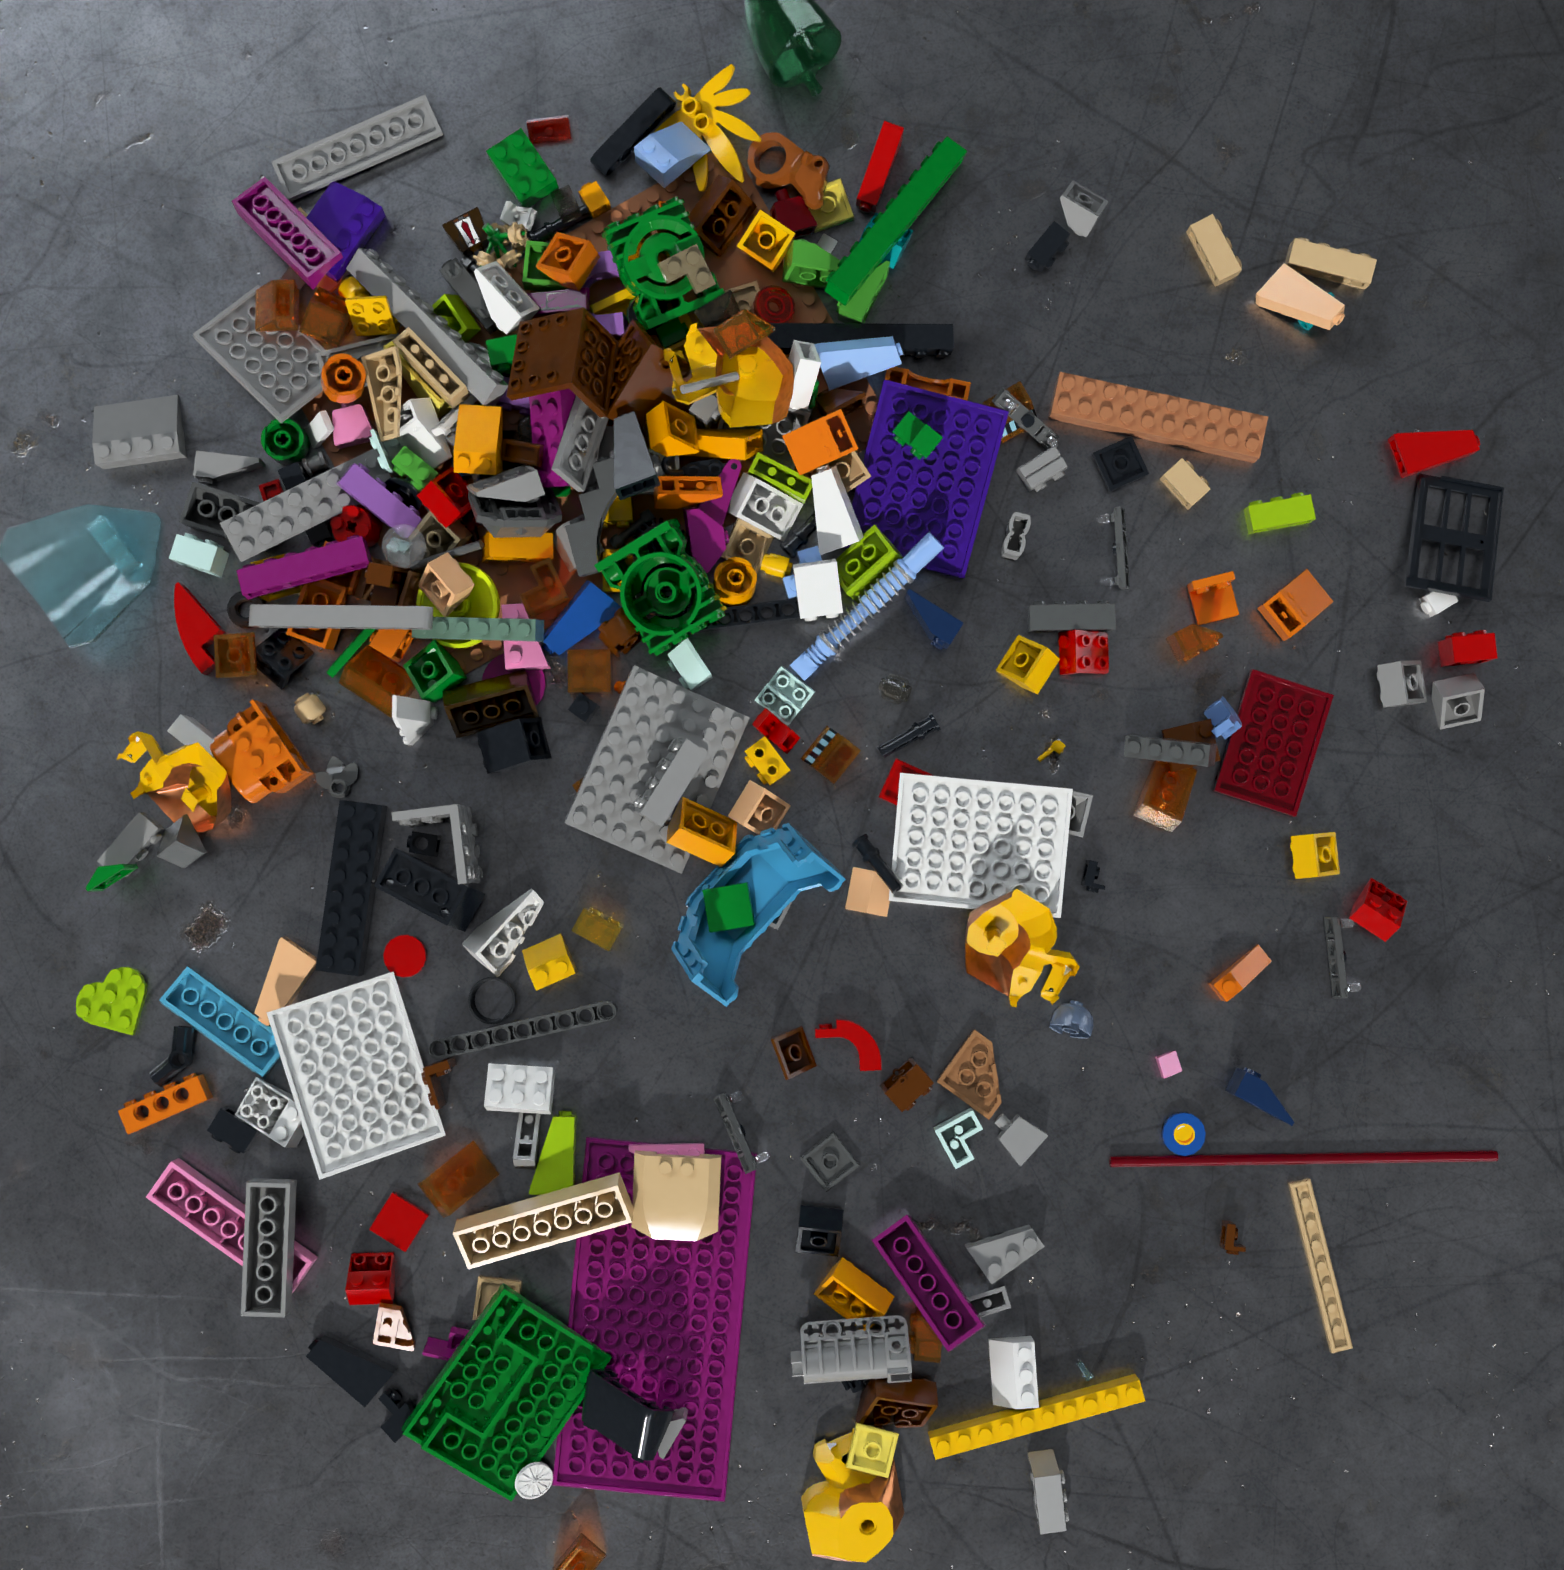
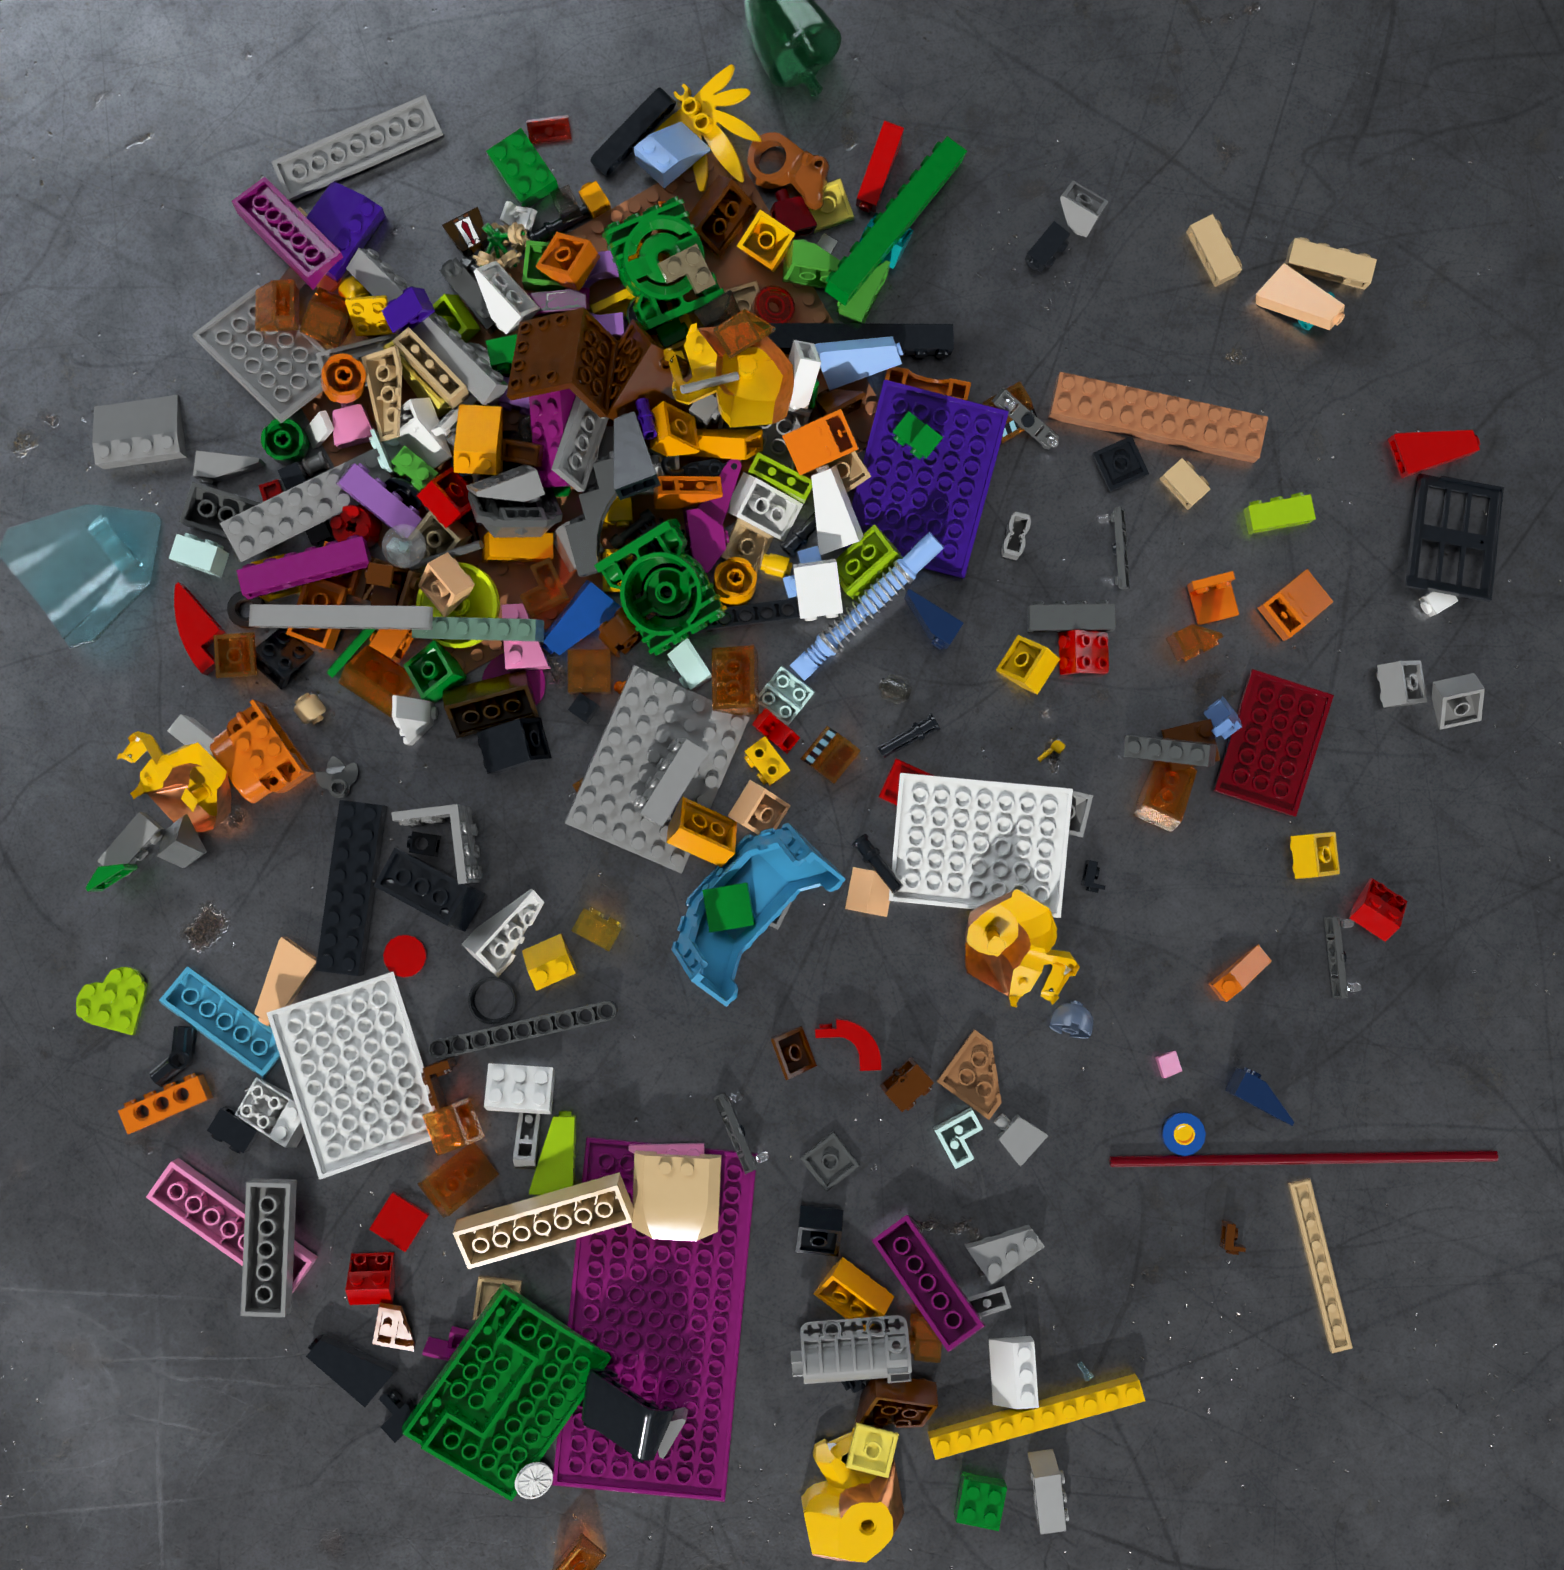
(408, 309): none -> dark purple brick
(453, 1126): none -> clear orange slope
(646, 418): none -> dark purple pin
(735, 680): none -> clear orange slope
(980, 1501): none -> green brick
(1042, 469): light grey brick -> none
(1468, 649): red brick -> none

